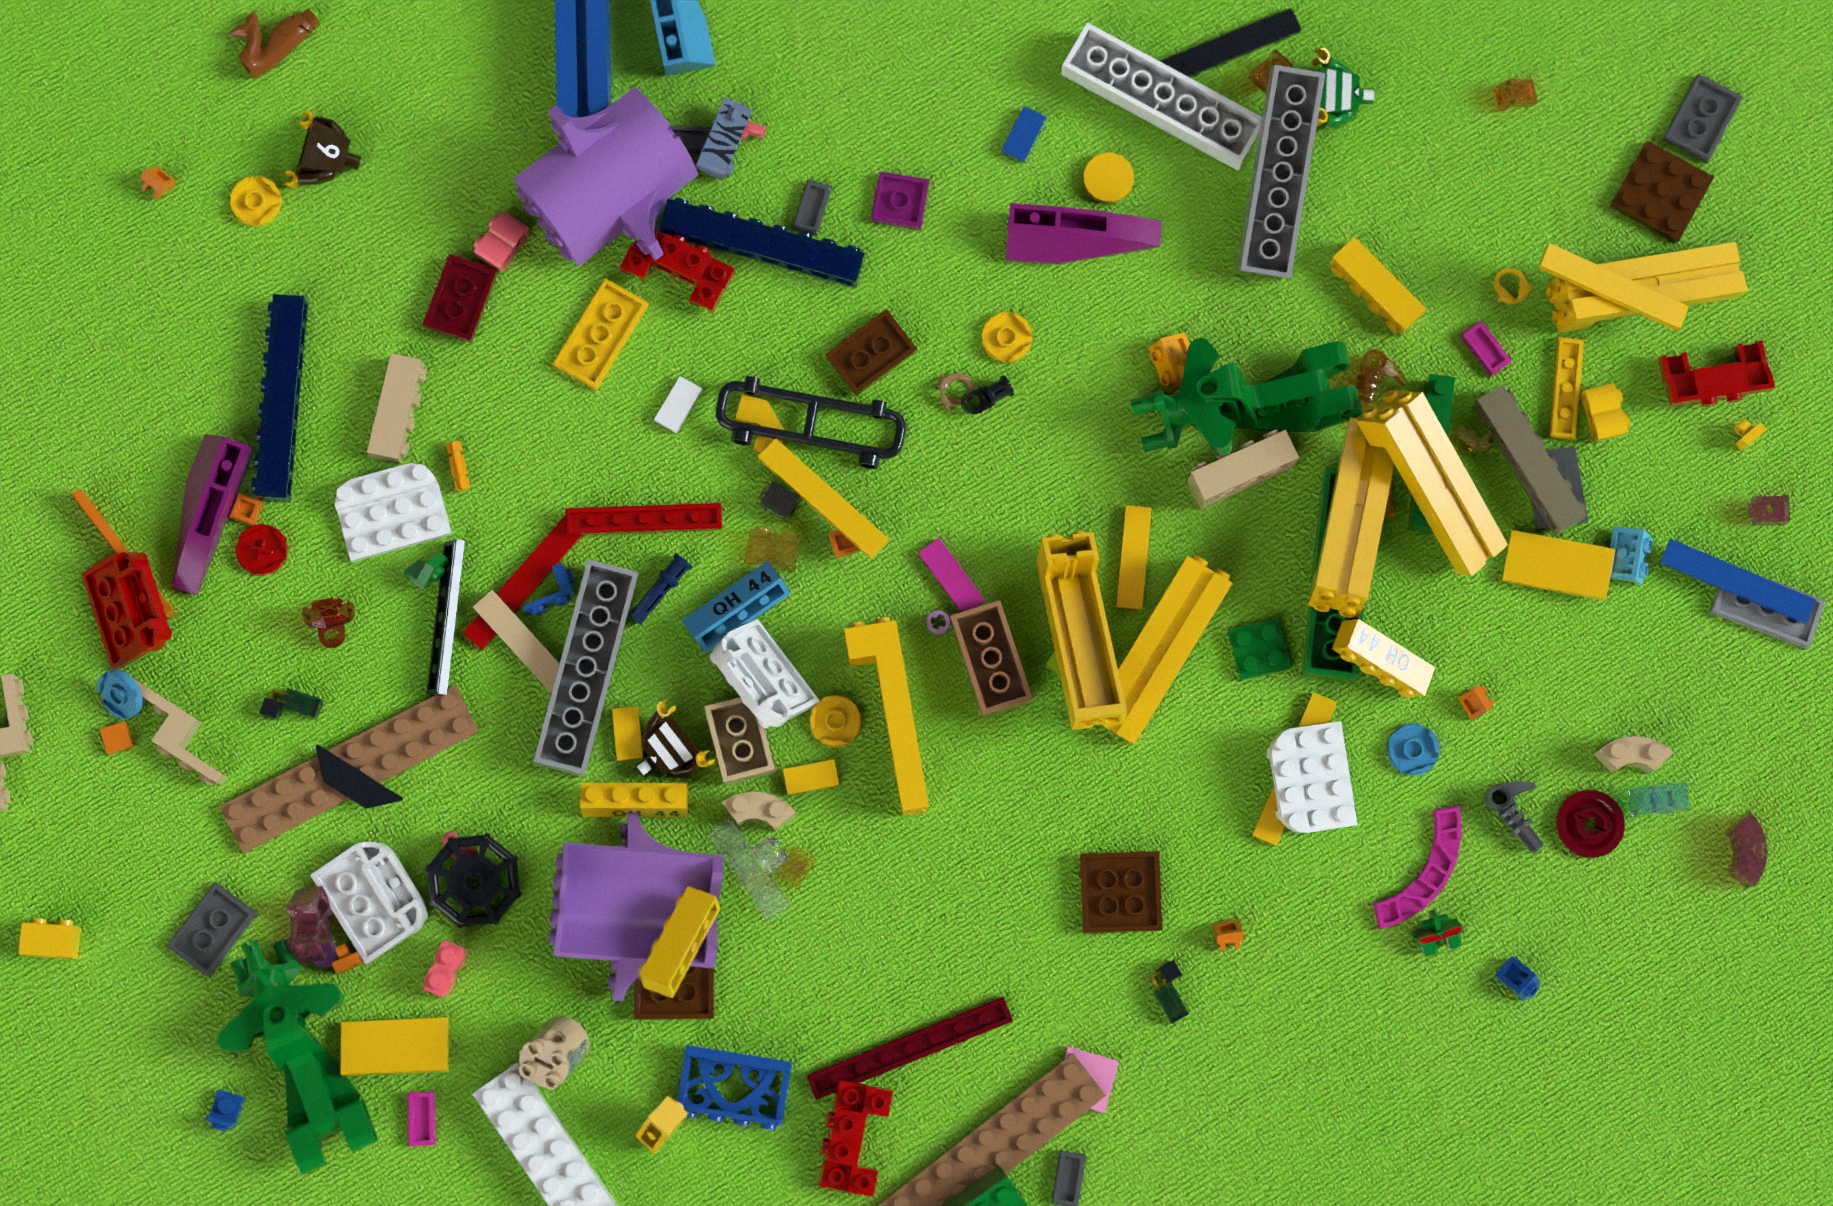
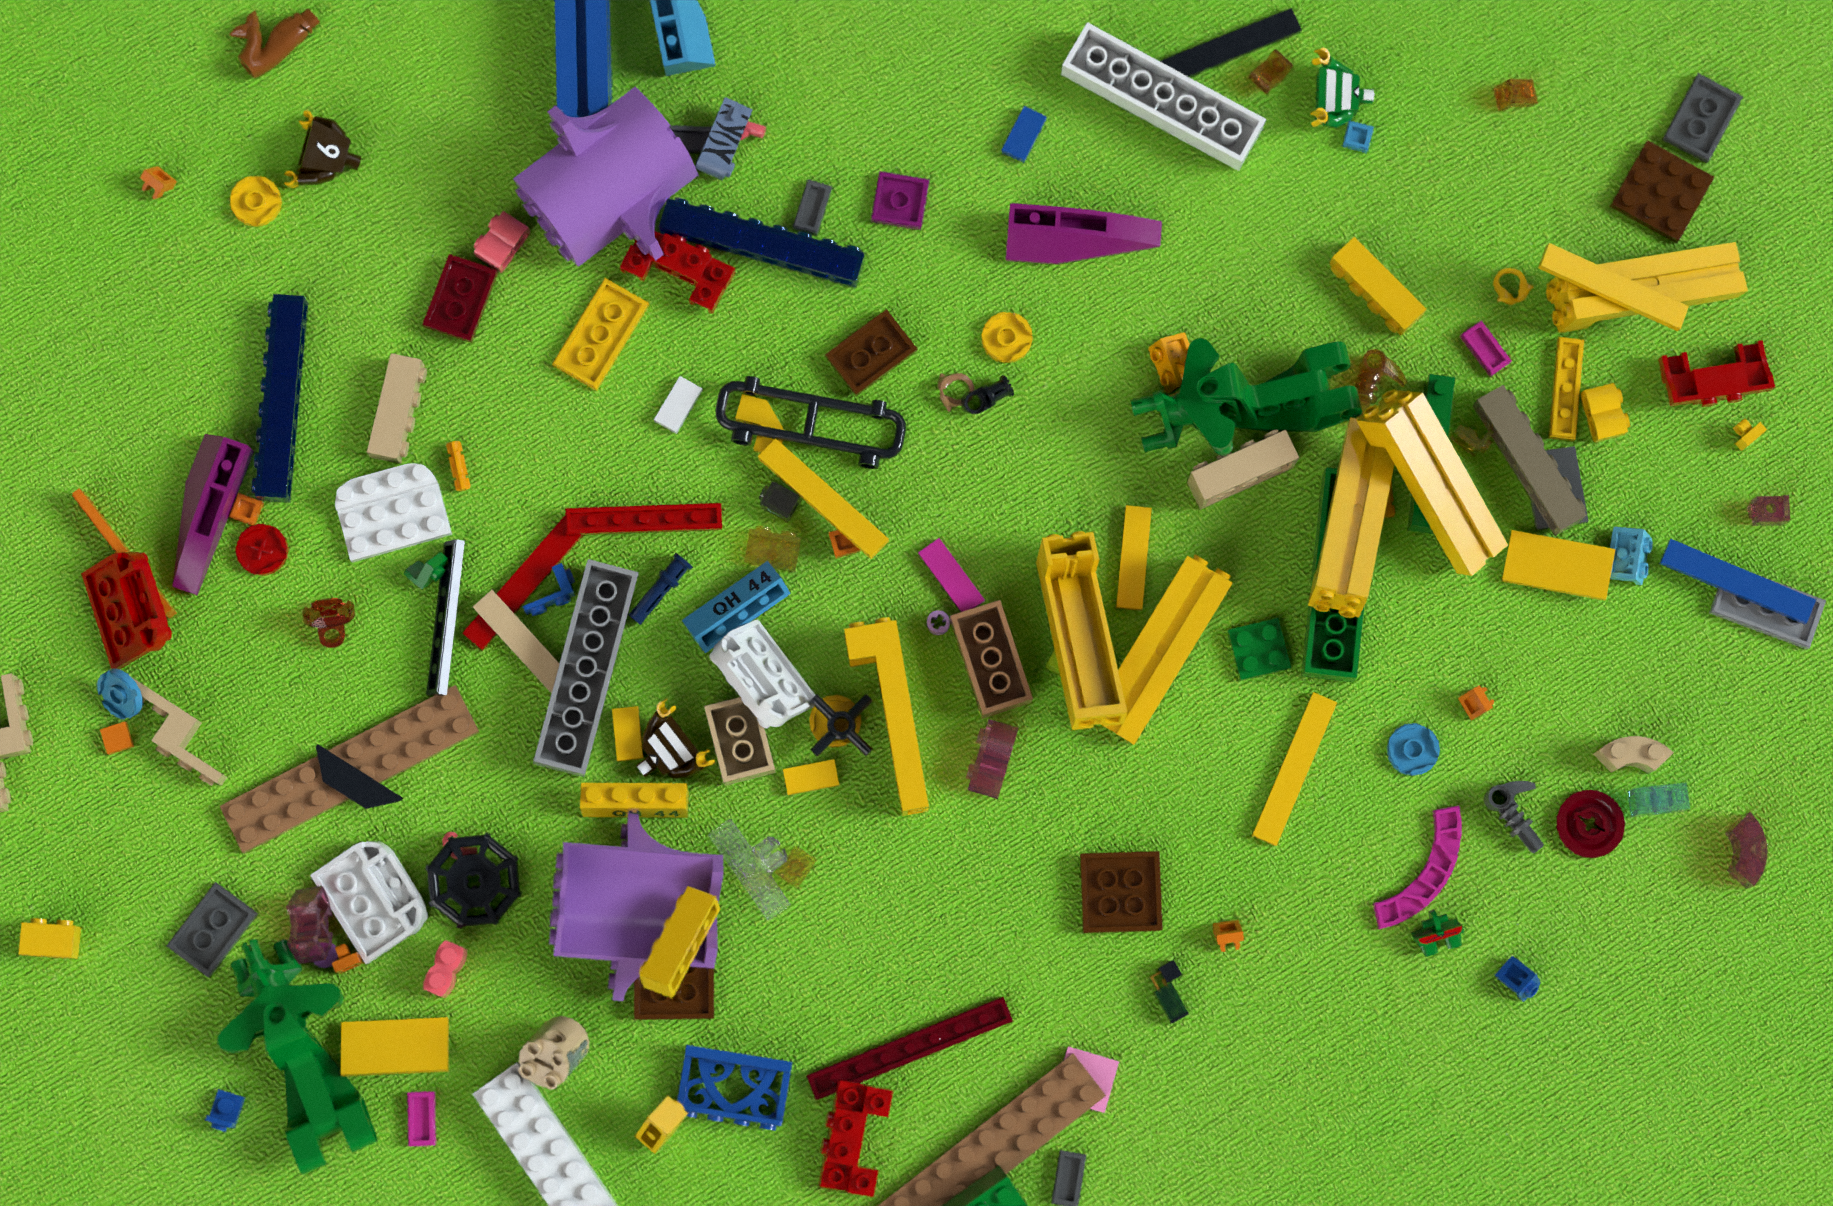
(294, 702): piece -> none
(759, 807): tan brick -> none
(833, 716): none -> black bar
(993, 758): none -> clear pink brick
(1108, 178): yellow tile -> none
(1280, 171): light grey brick -> none
(1312, 778): white plate -> none
(1357, 136): none -> dark azure tile
(1383, 658): brick -> none

